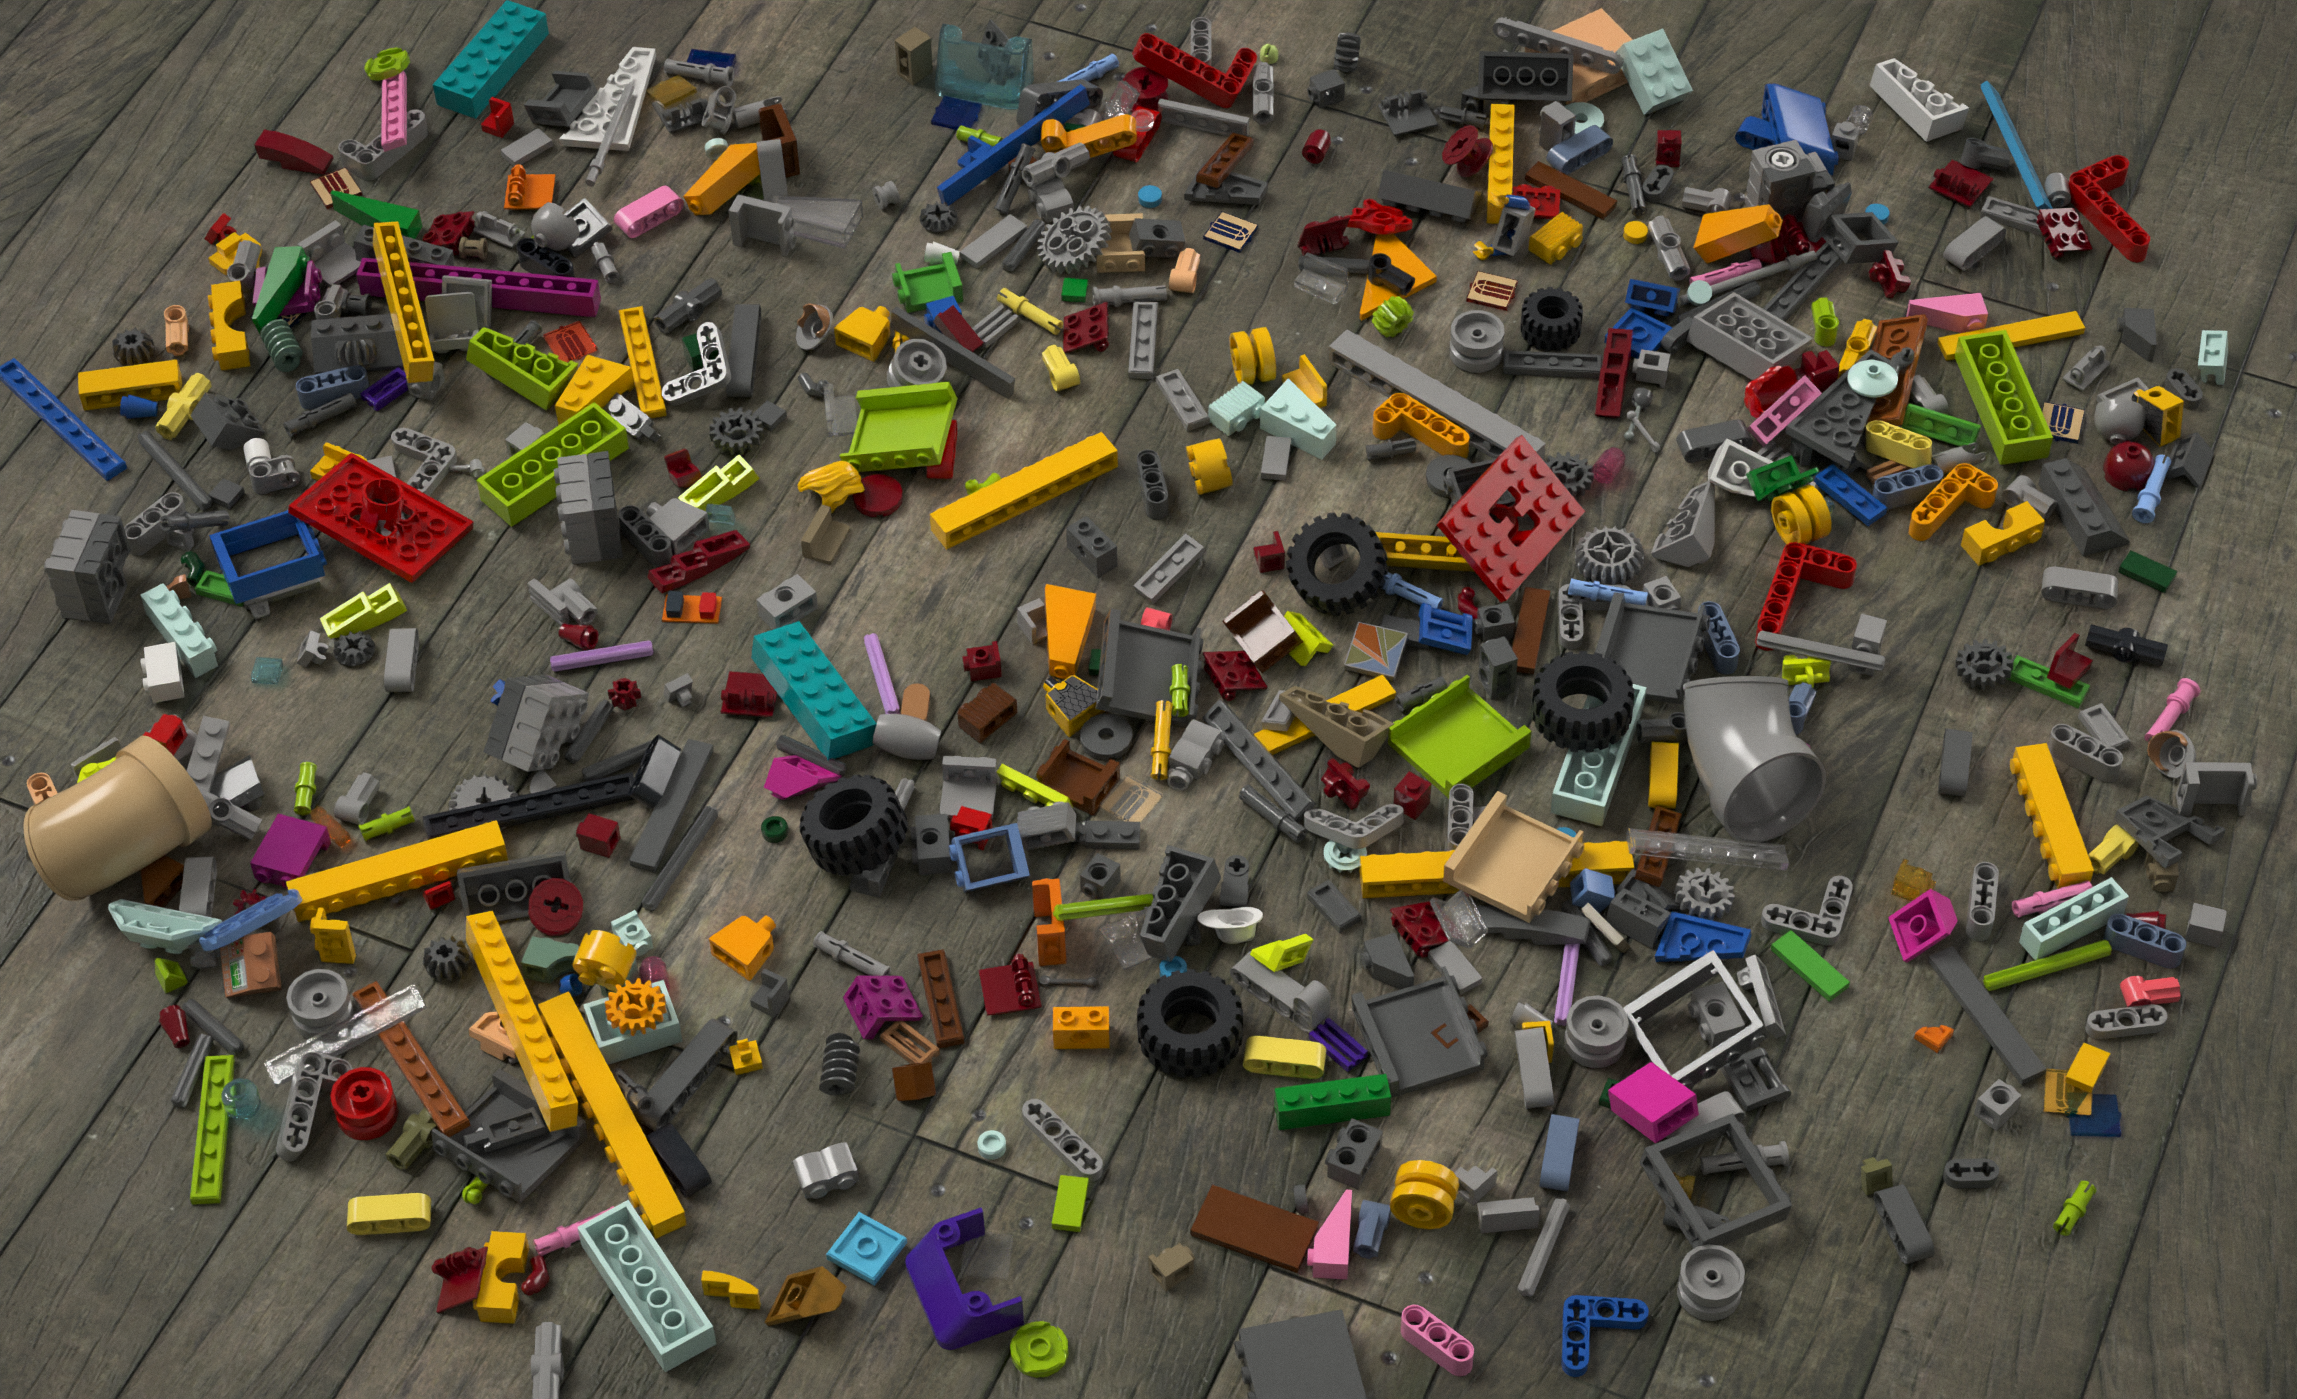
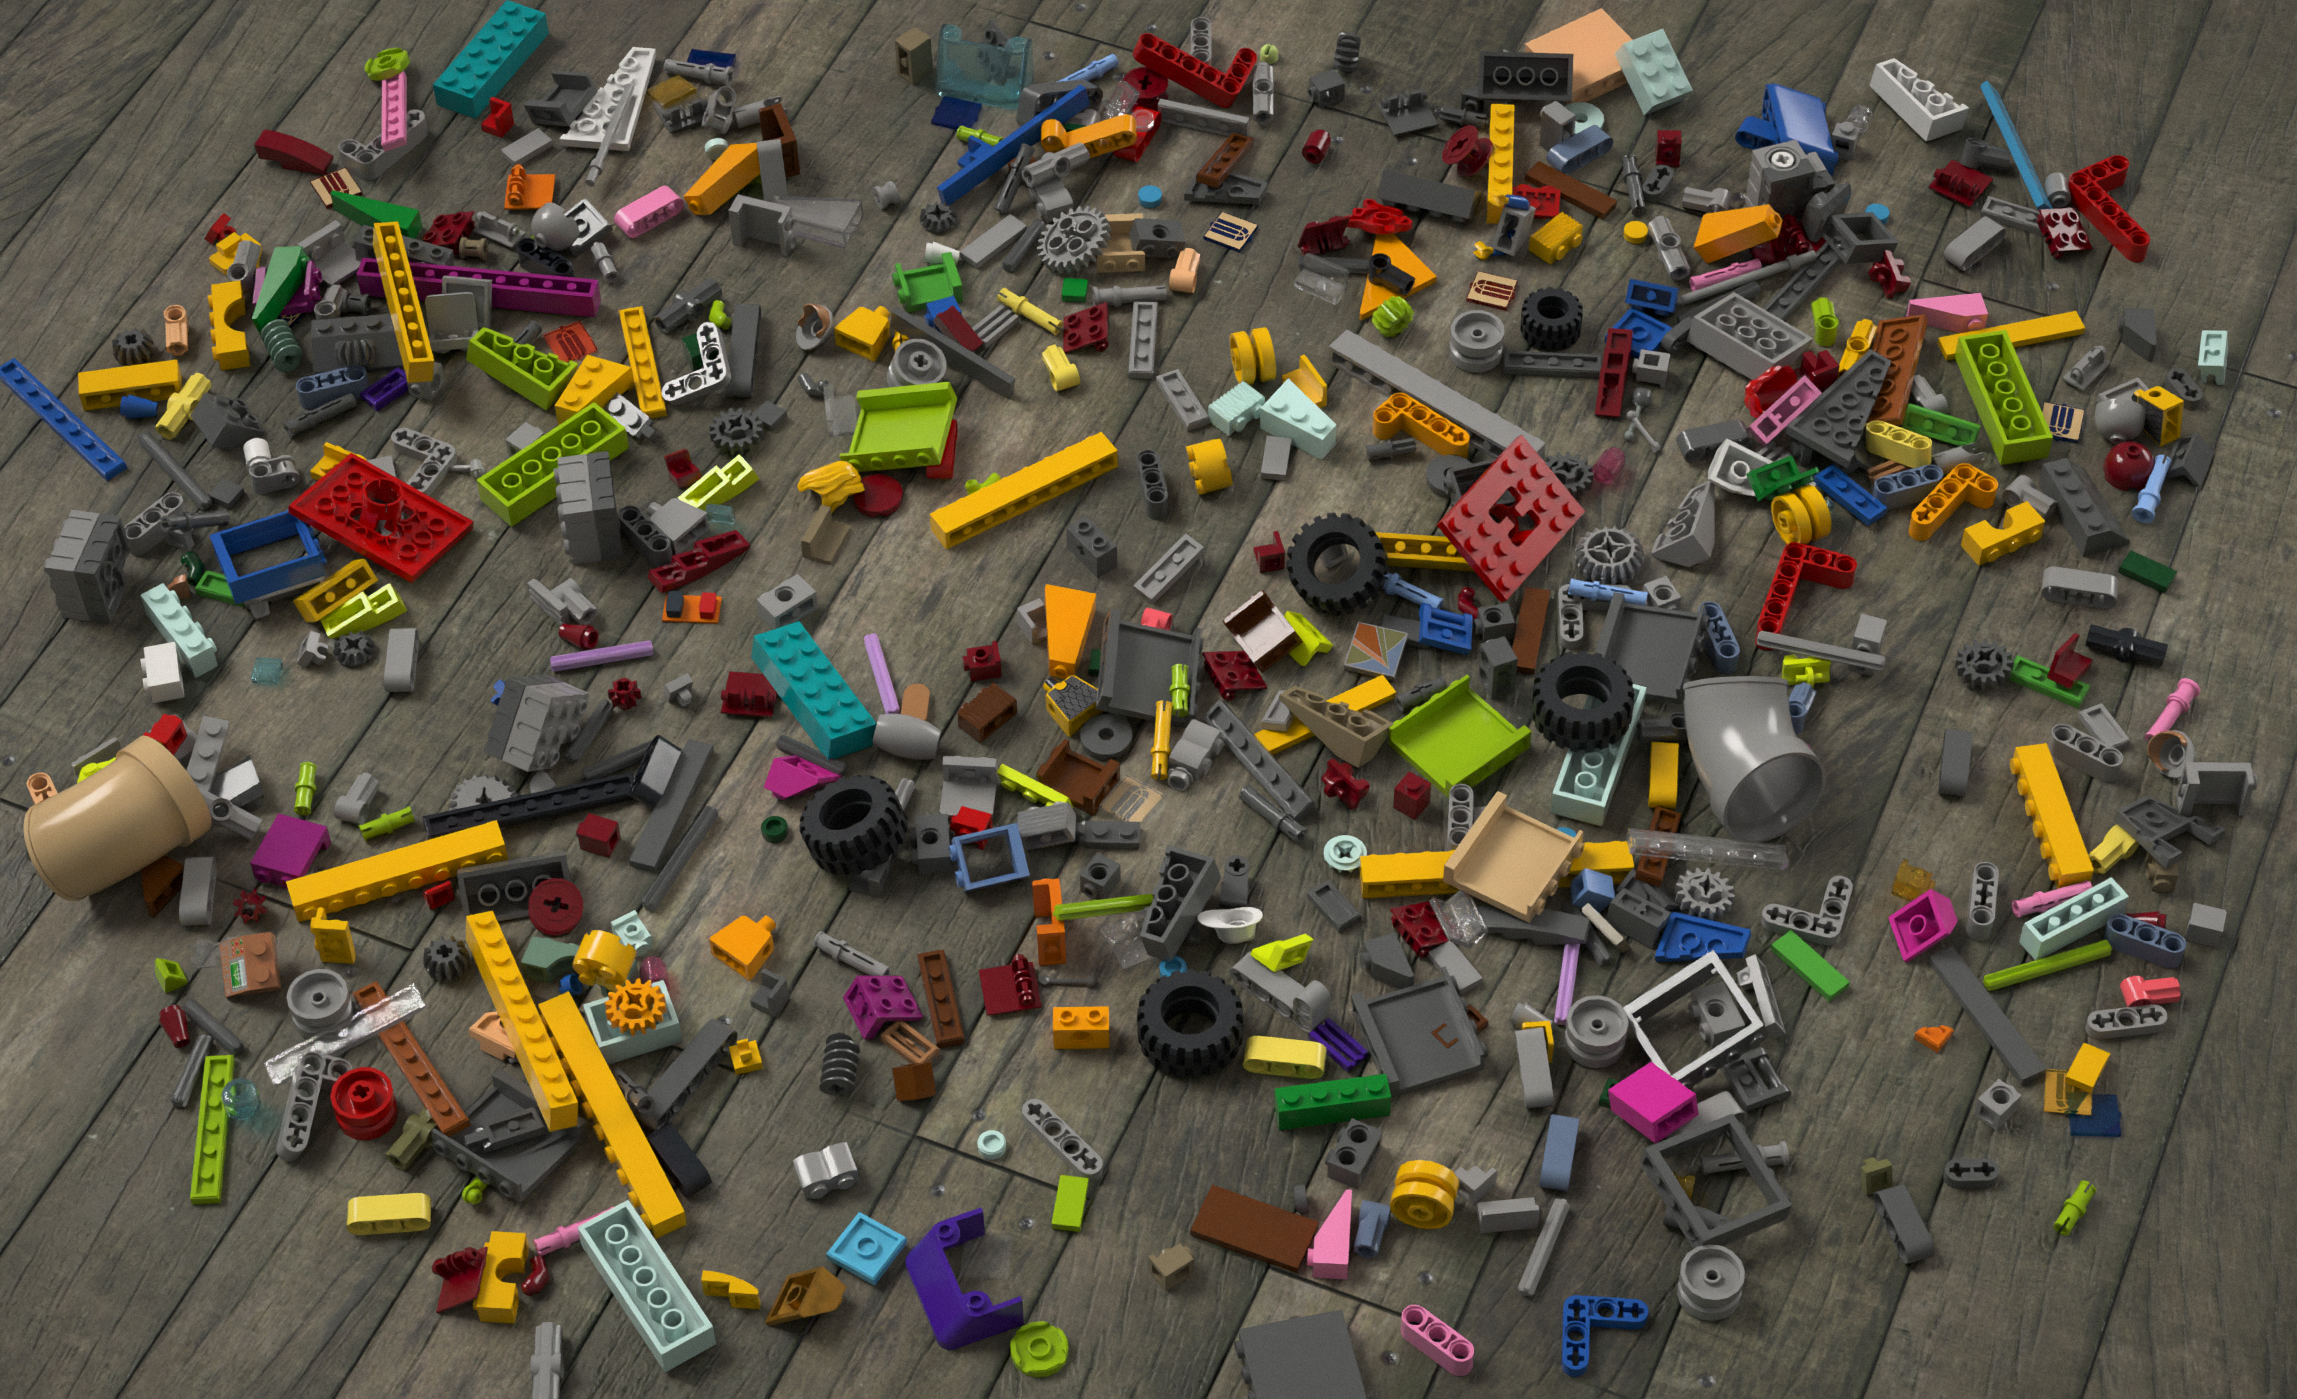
(160, 926): light aqua wedge -> none
(250, 919): medium blue tile -> none
(335, 590): none -> yellow brick
(340, 835): clear orange axle -> none
(718, 317): none -> lime arm
(1354, 834): light grey beam -> none
(1552, 42): light grey plate -> none
(1699, 292): light aqua tile -> none
(1872, 378): light aqua dish -> none
(1902, 359): dark grey arm -> none

